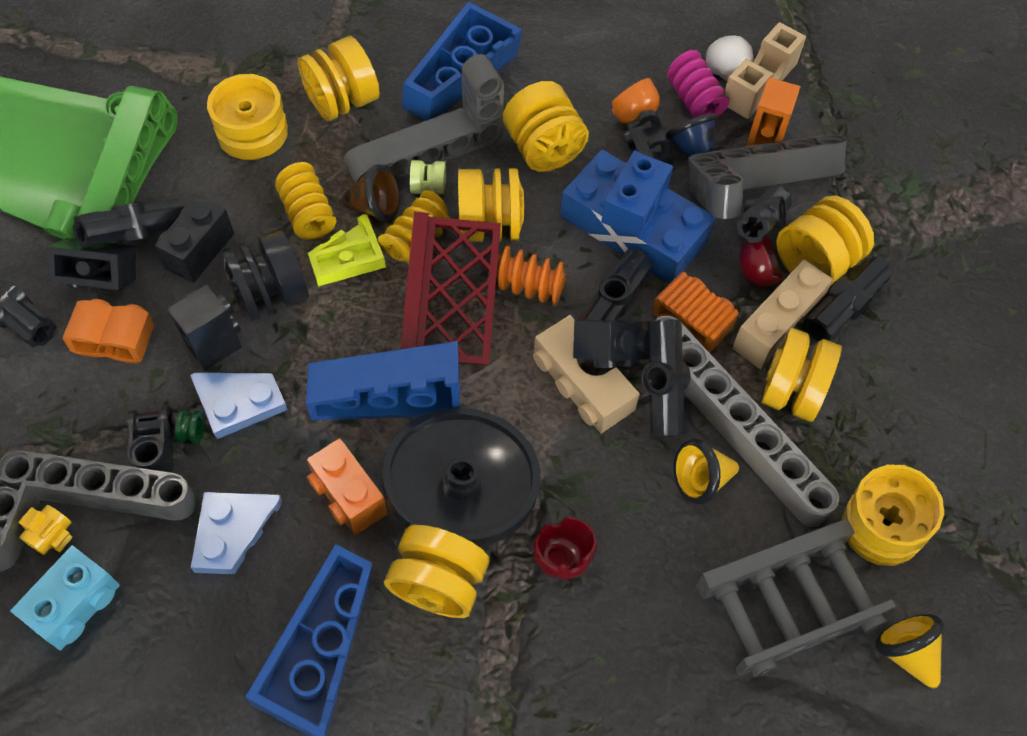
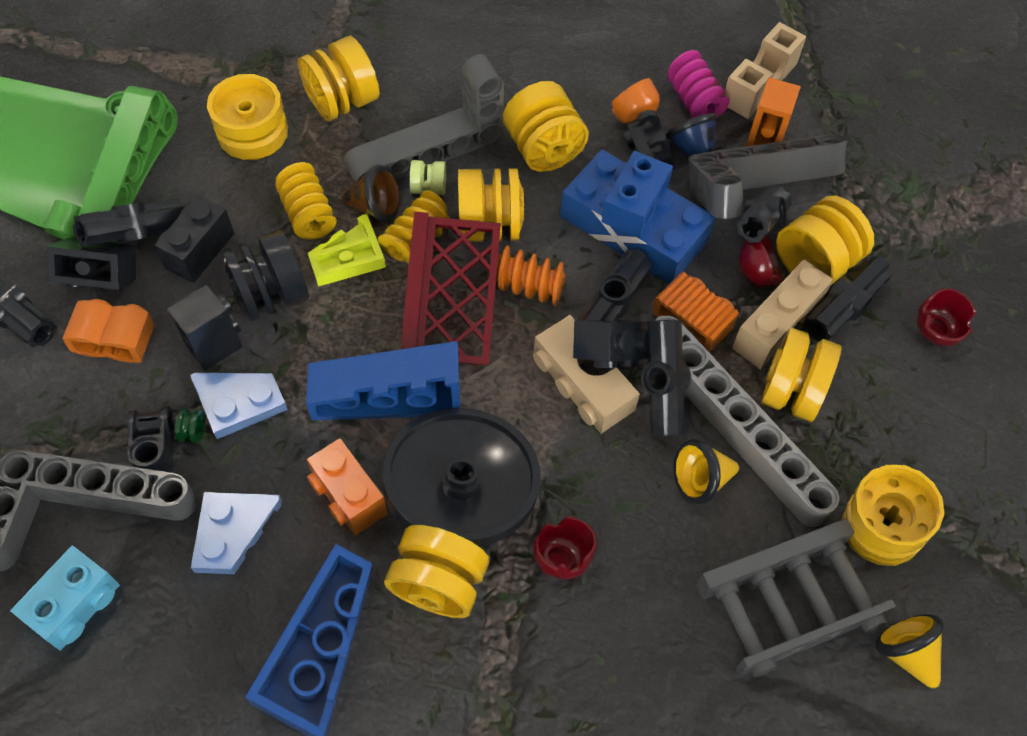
(45, 529): yellow gear -> none
(438, 77): blue wedge -> none
(727, 54): white hair -> none
(945, 317): none -> dark red hair

